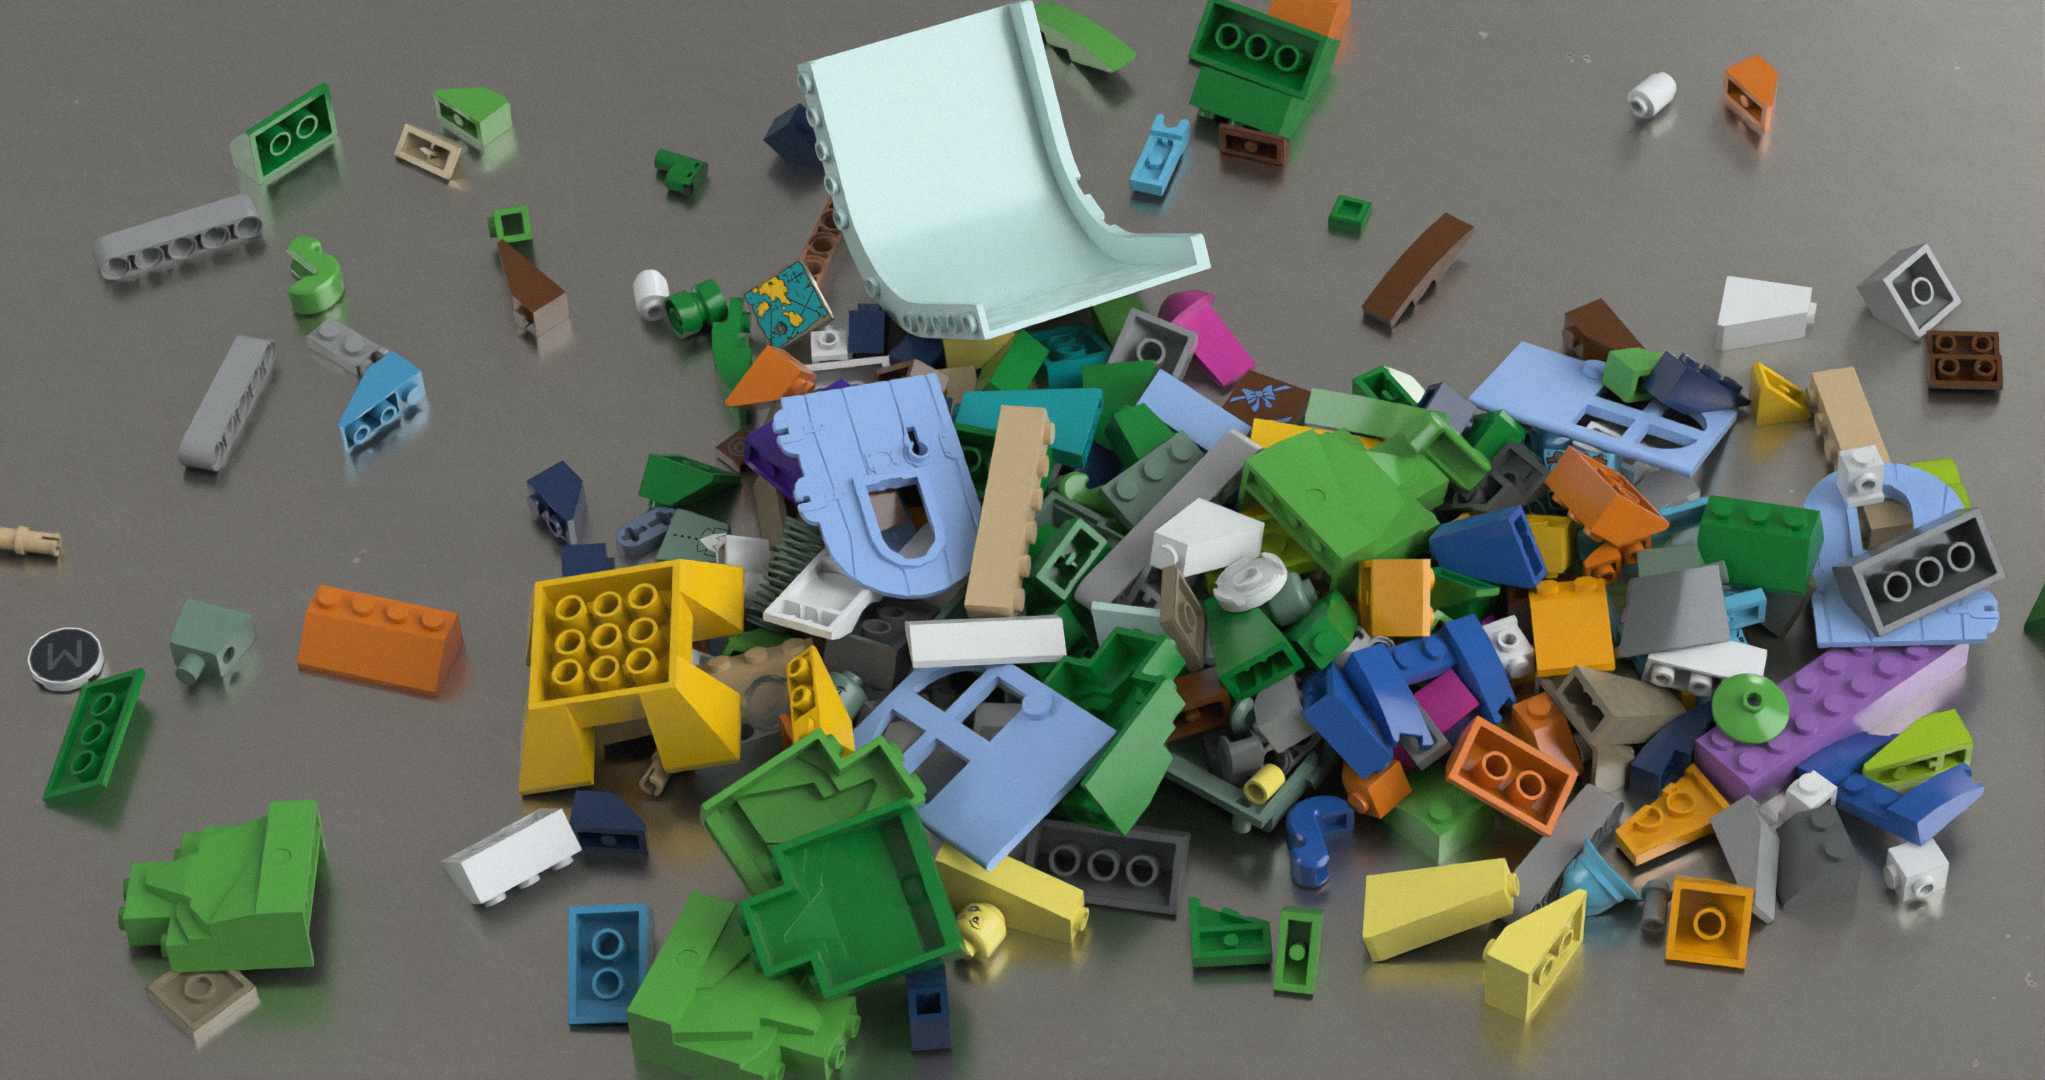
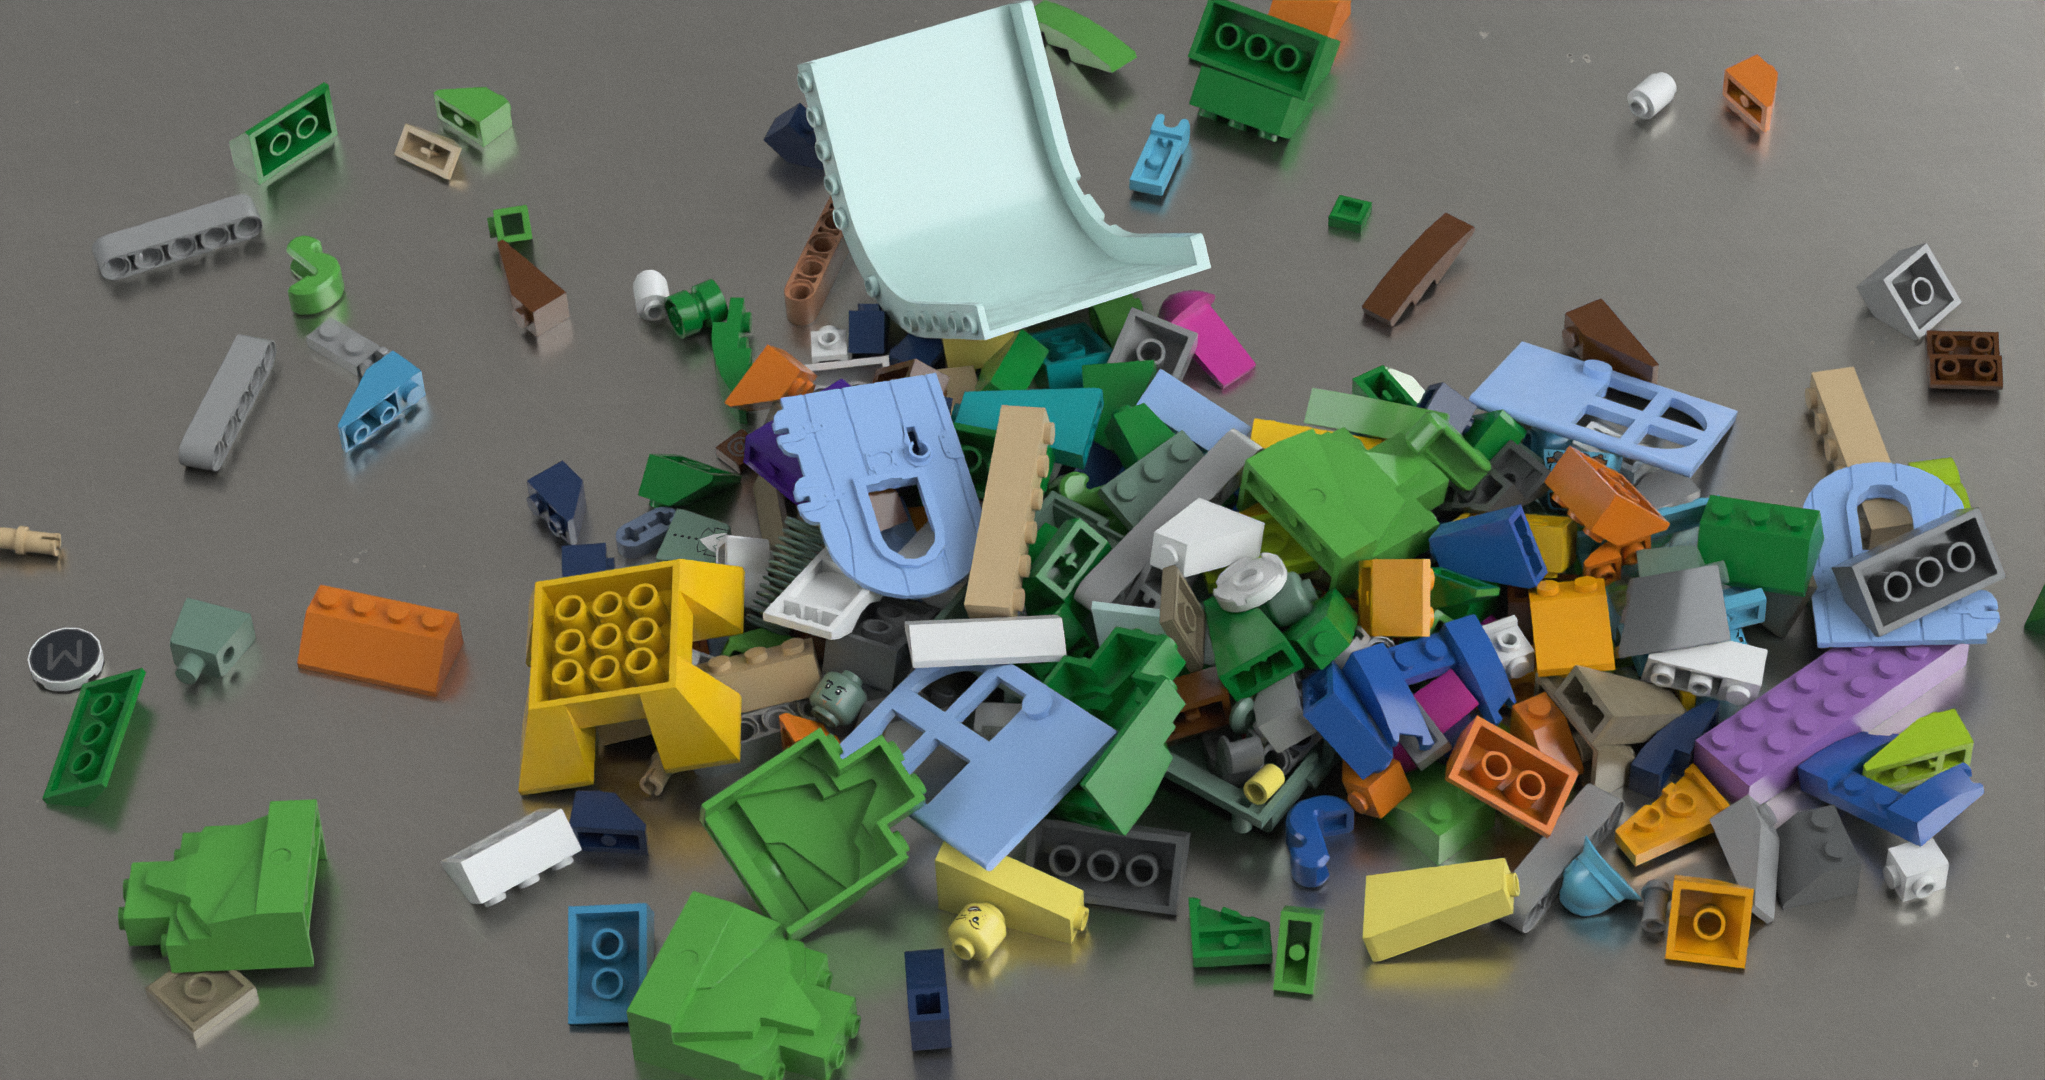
(684, 172): green piece -> none
(765, 701): clear hair -> none
(788, 305): tile -> none
(816, 701): yellow slope -> none
(854, 904): green panel -> none
(1253, 144): copper slope -> none
(1267, 400): reddish brown tile -> none
(1532, 955): light yellow slope -> none
(1627, 372): bright green slope -> none
(1692, 390): dark blue slope -> none
(1747, 722): bright green dish -> none
(1762, 313): white slope -> none
(1775, 398): yellow slope -> none
(1808, 793): white brick -> none
(1860, 476): white brick -> none

